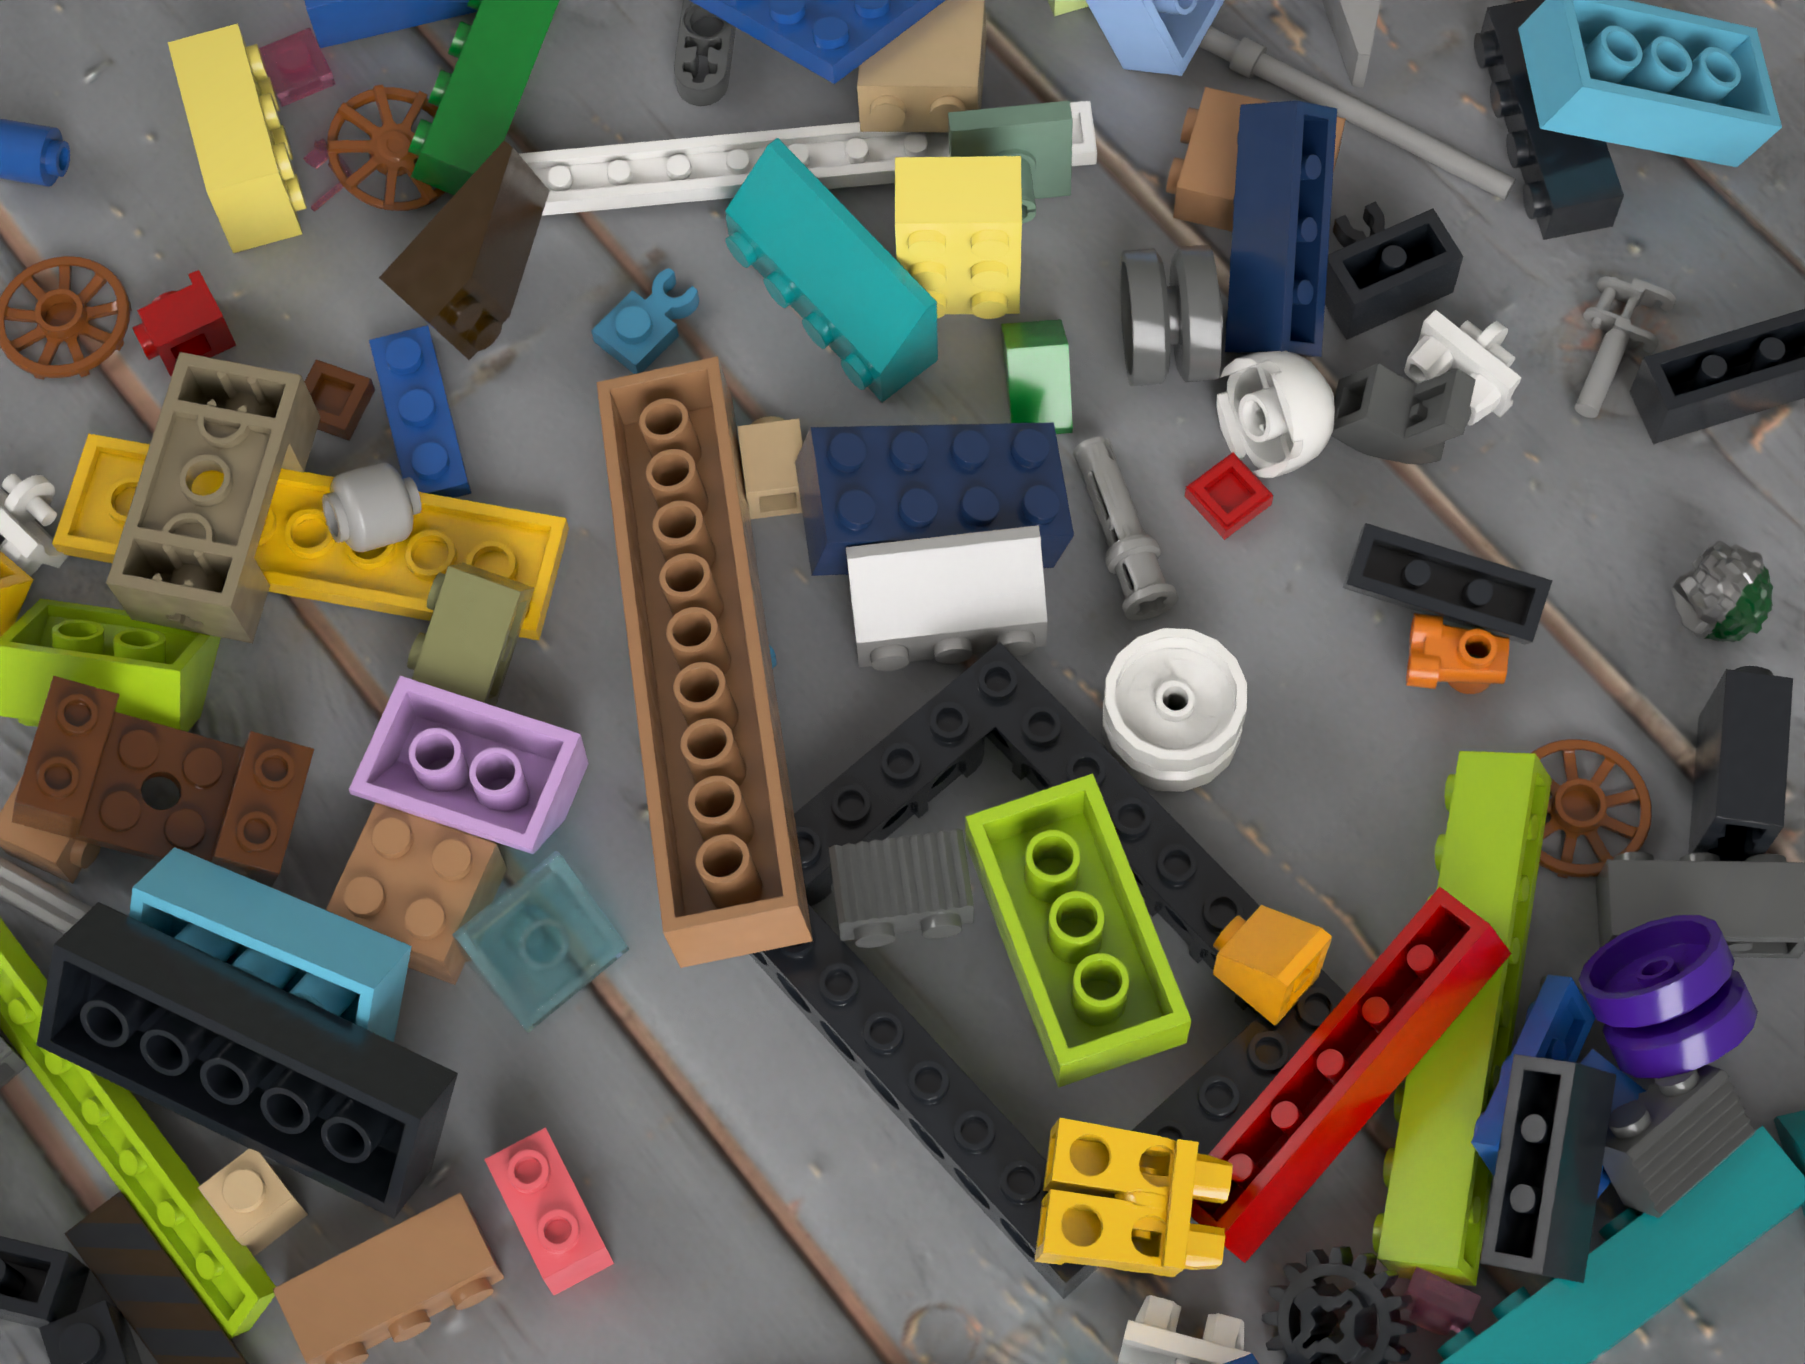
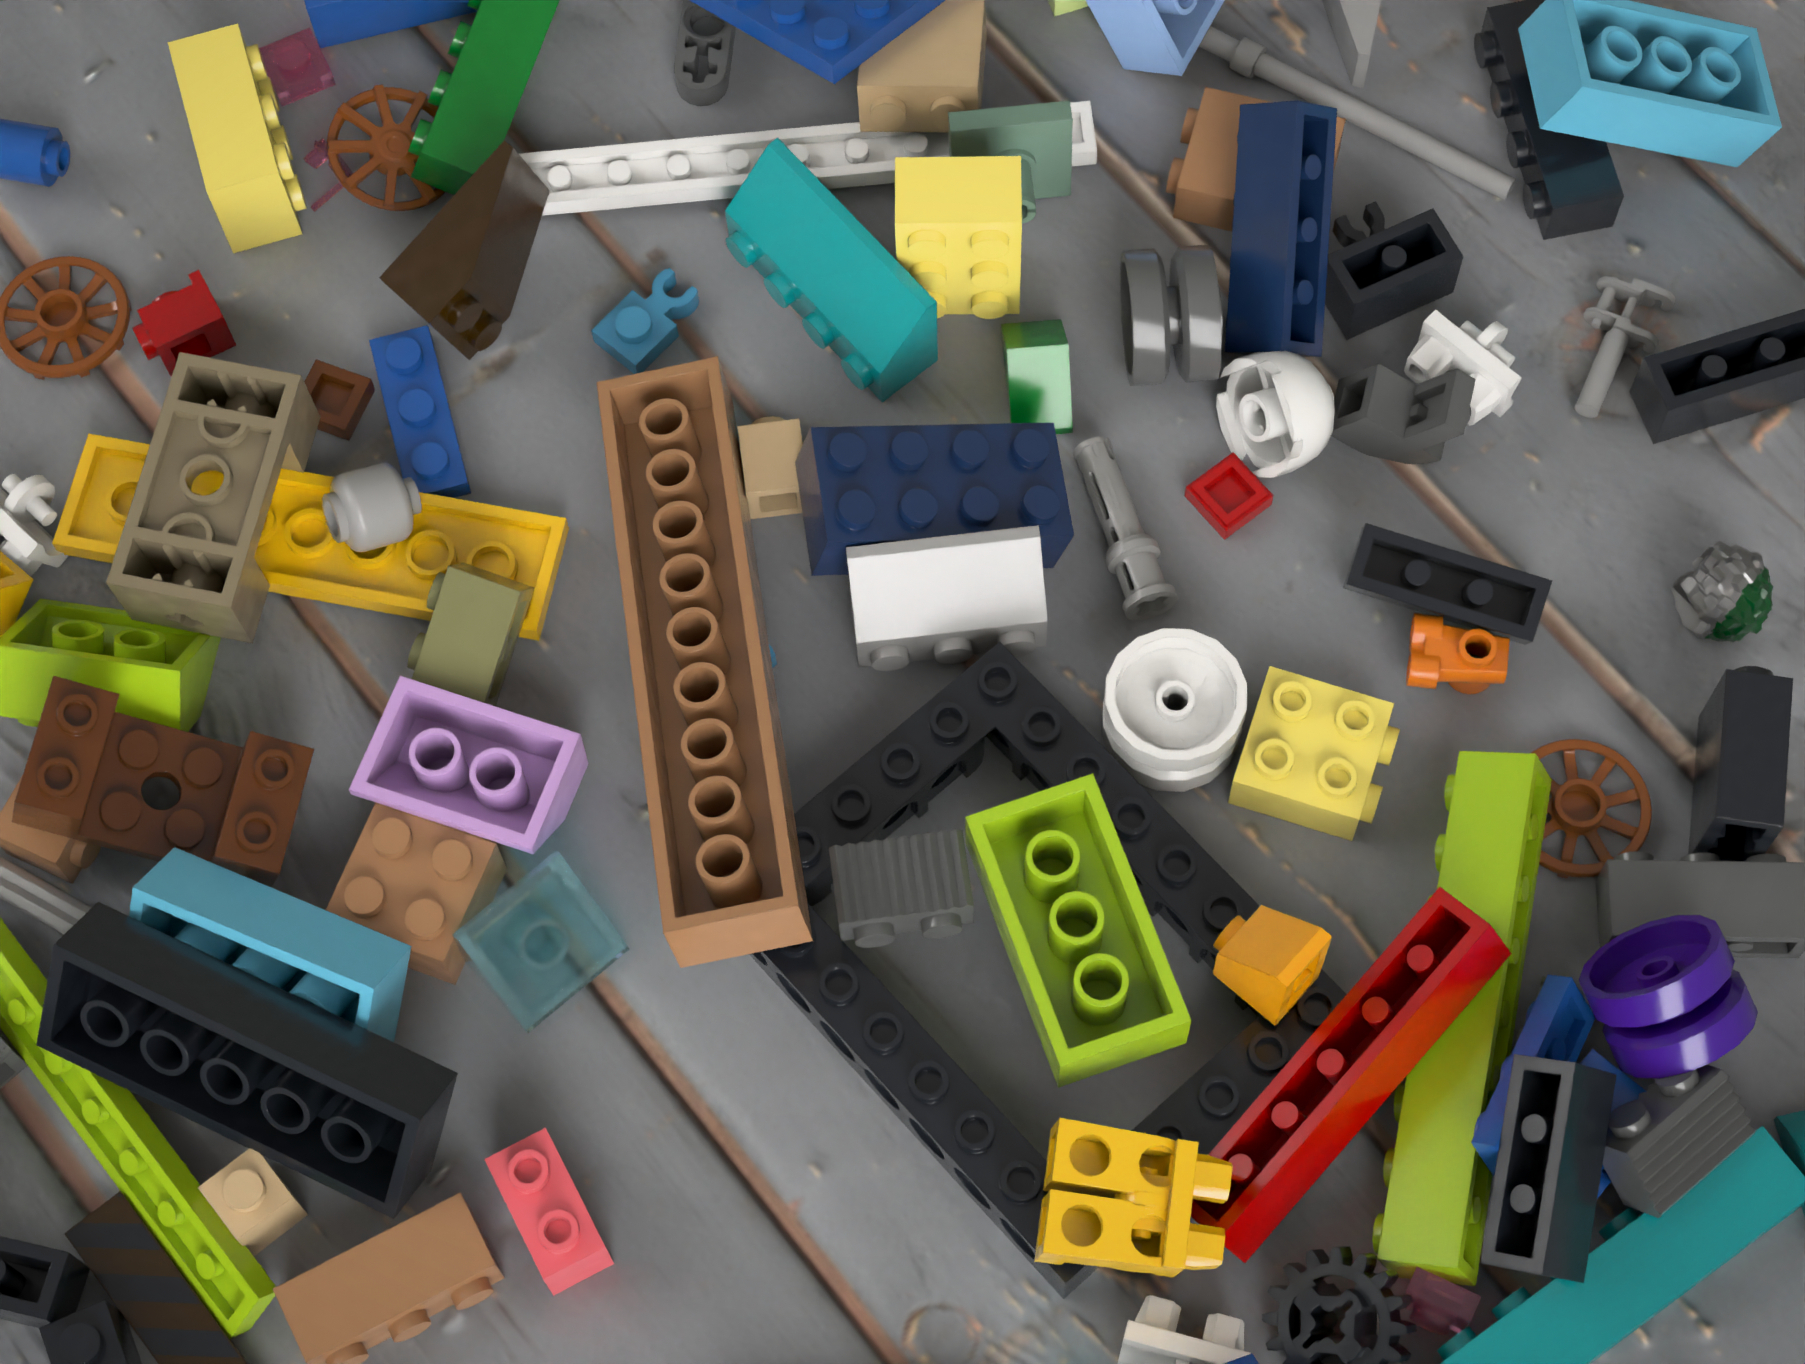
(1314, 754): none -> light yellow brick

